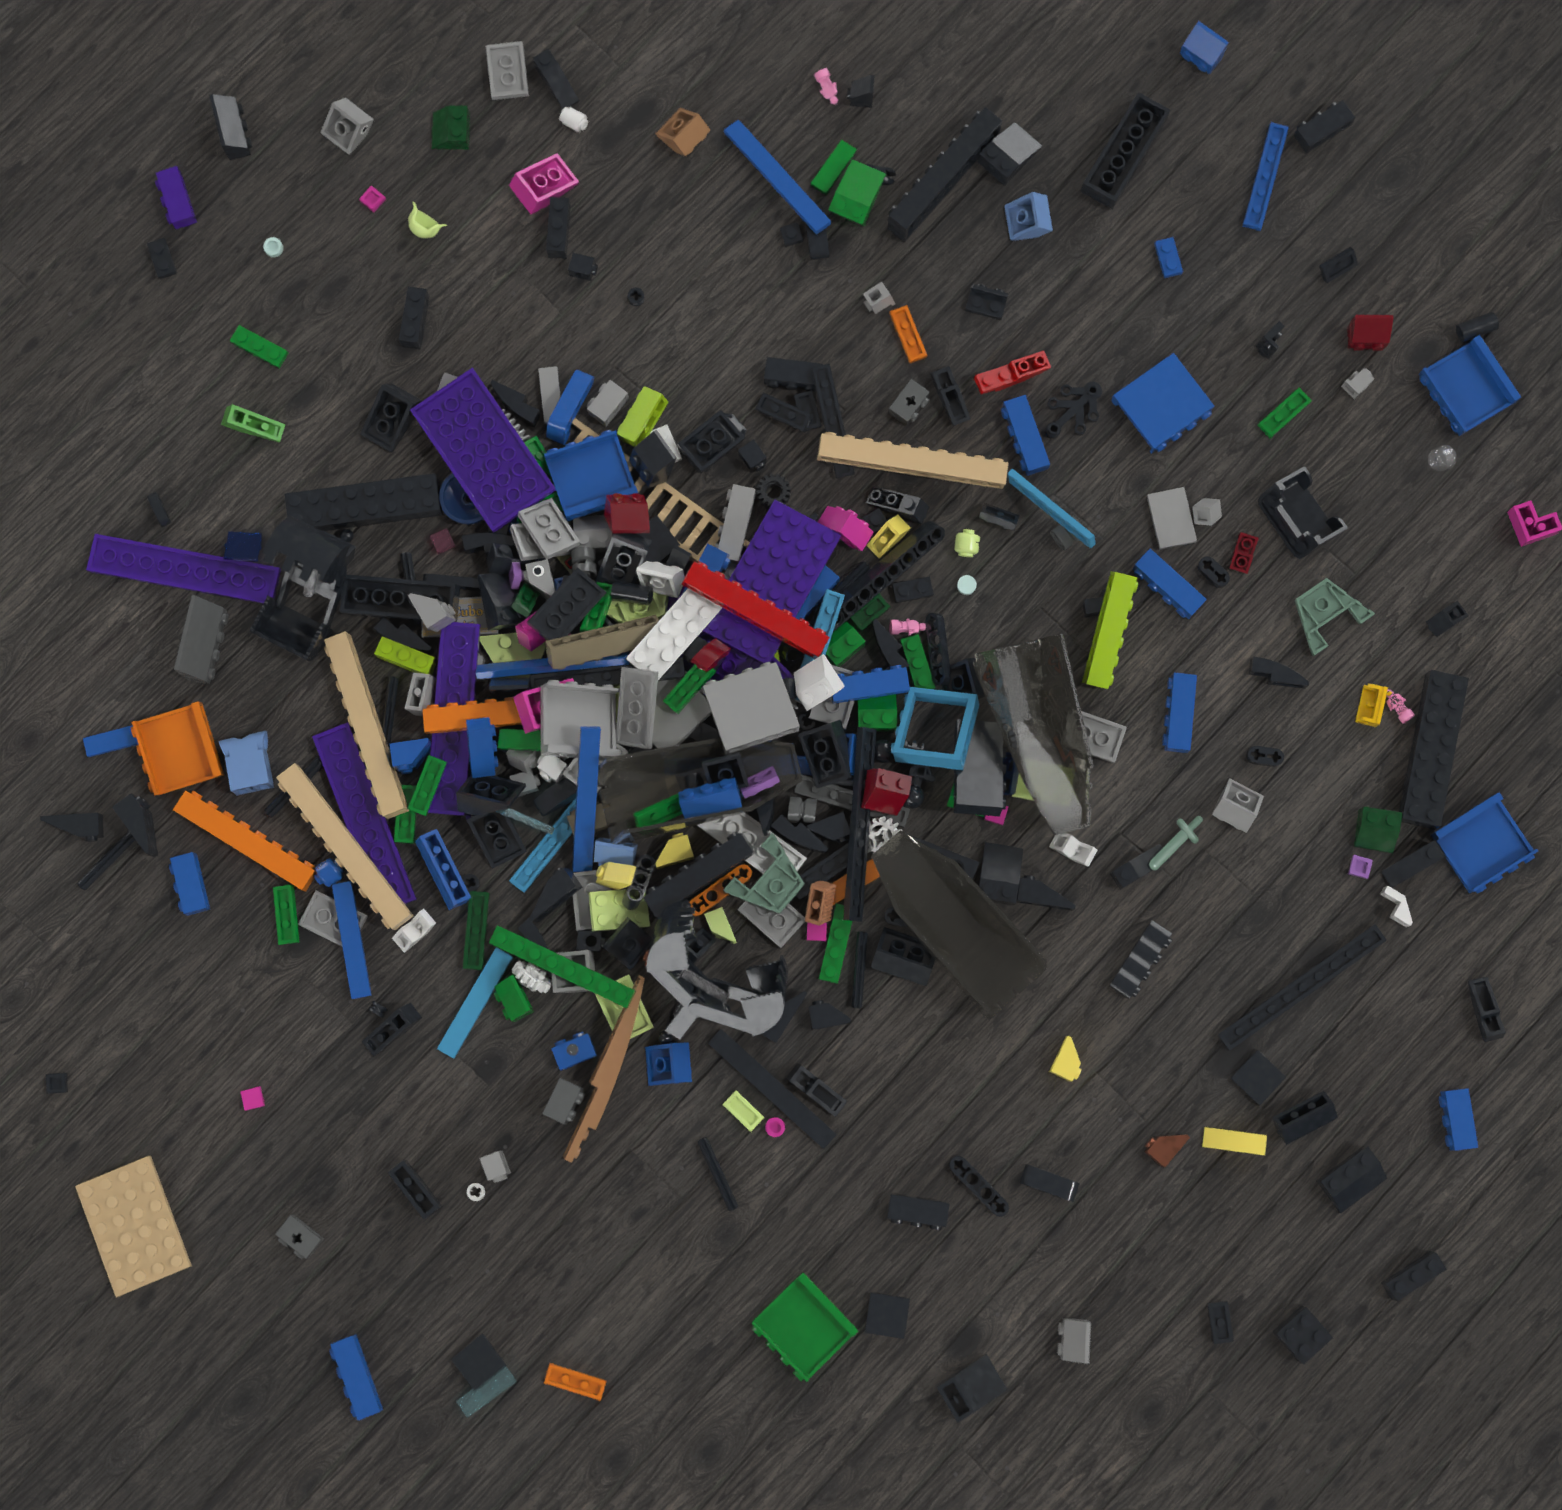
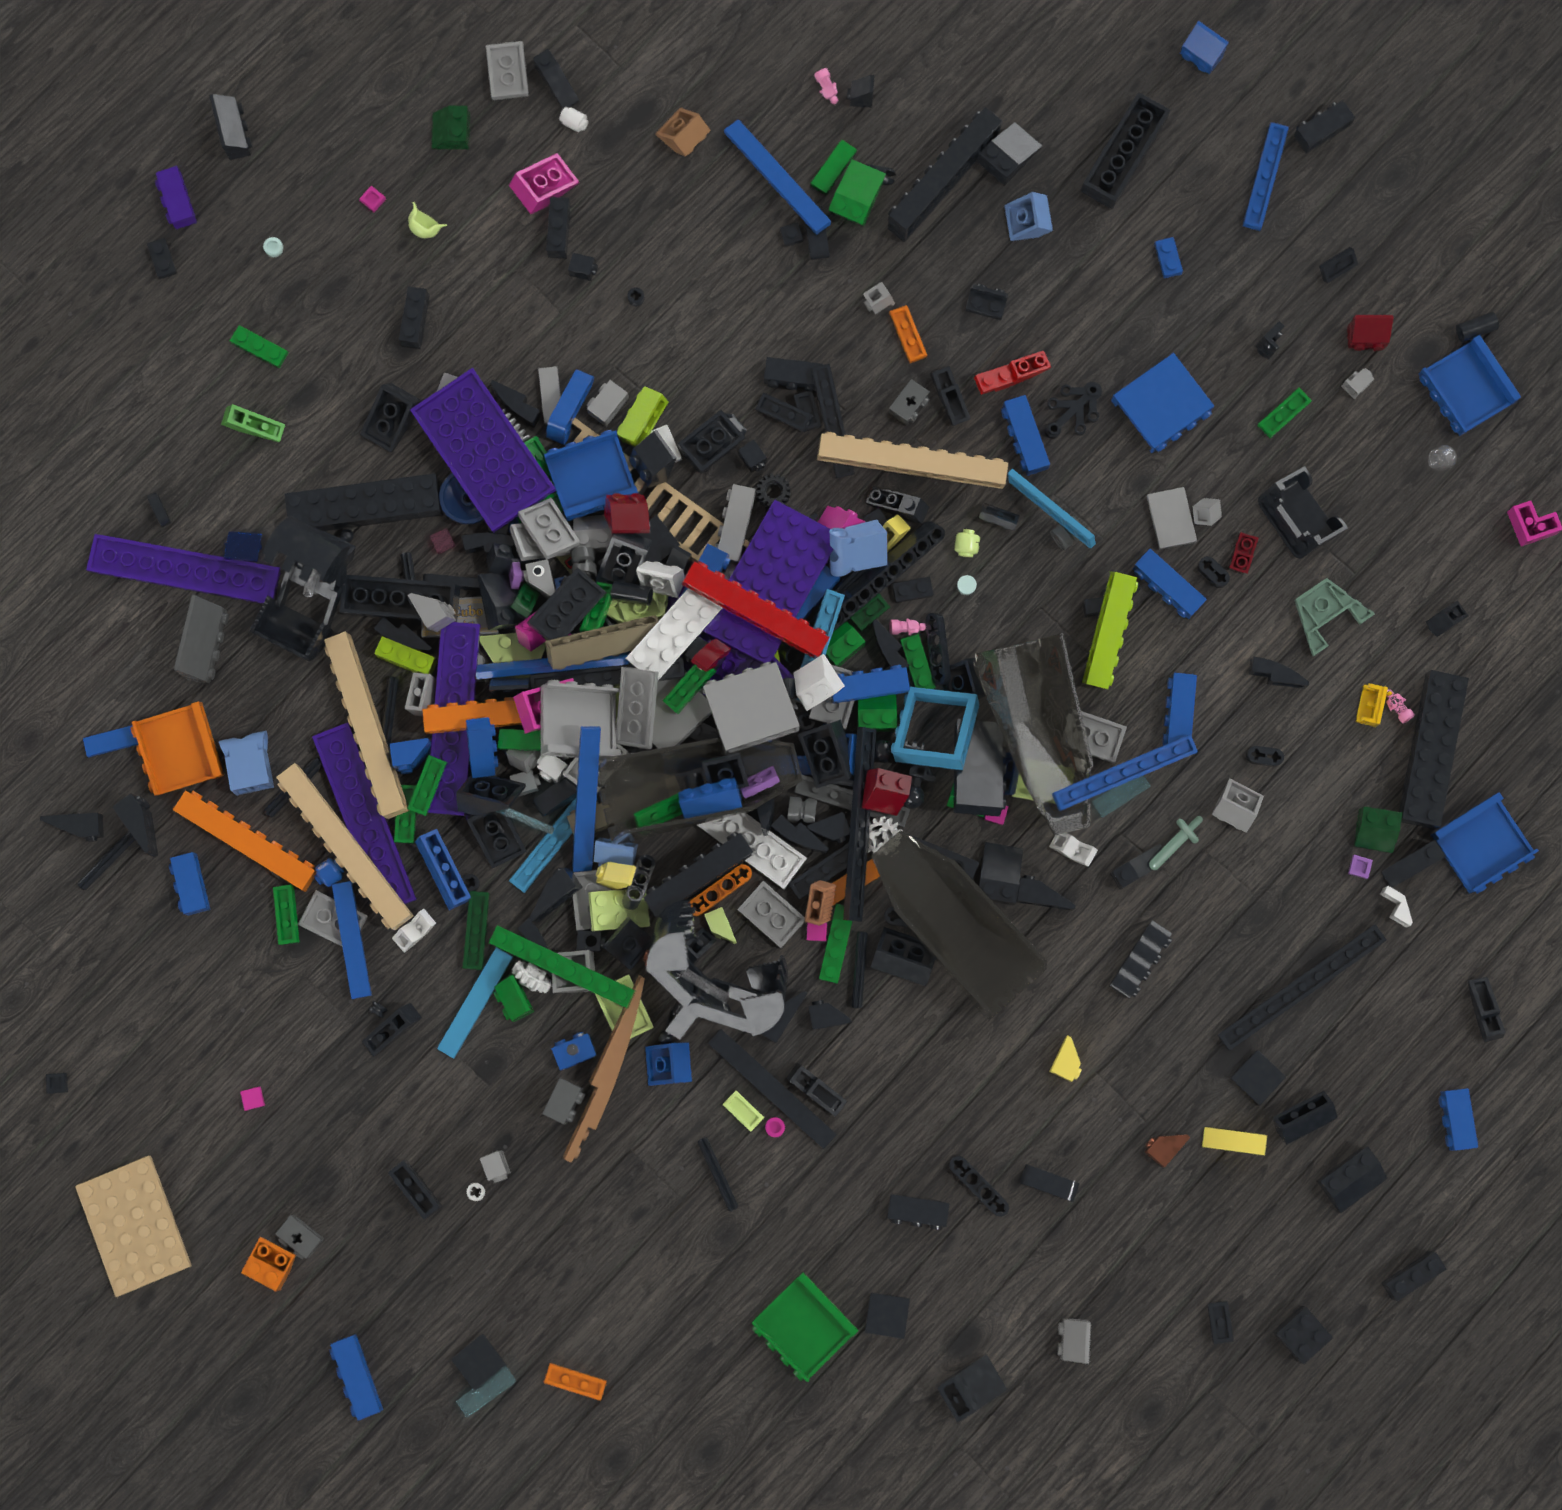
(269, 1264): none -> orange slope
(346, 125): light grey slope -> none
(676, 851): light yellow slope -> none
(775, 886): sand green wing -> none
(858, 548): none -> medium blue piece
(1120, 795): none -> clear light blue tile
(1124, 772): none -> blue tile

